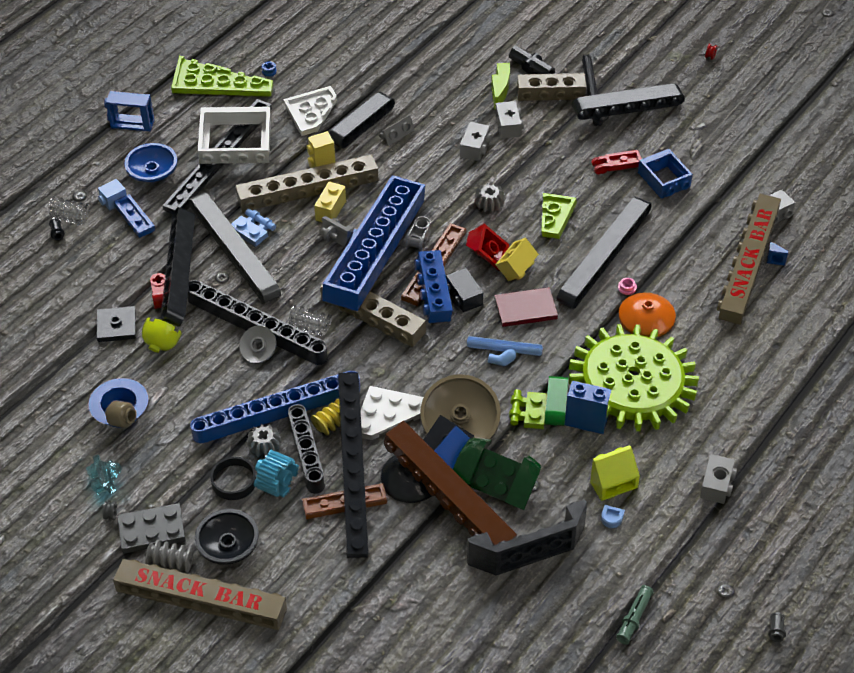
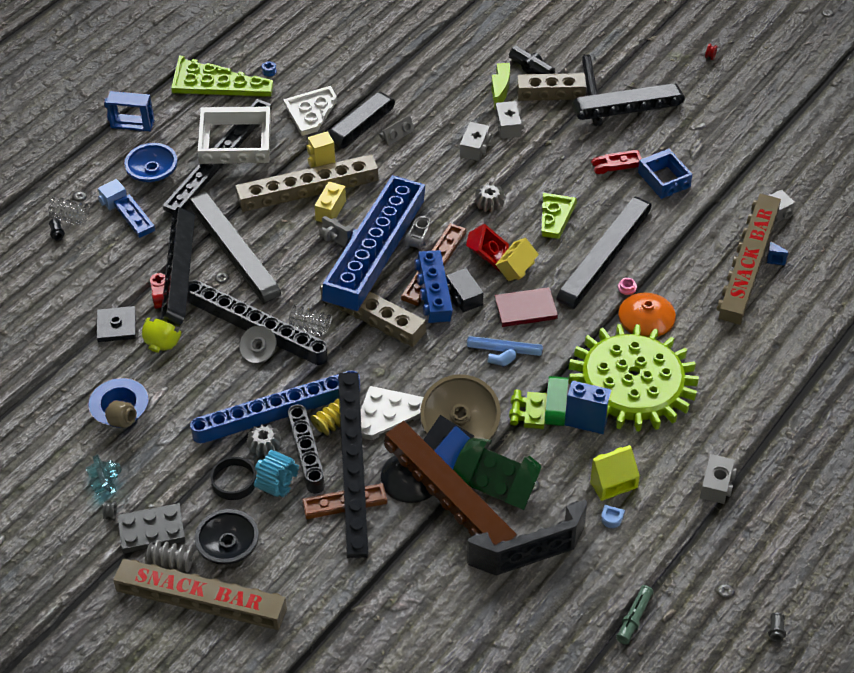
(251, 232): light blue plate -> none

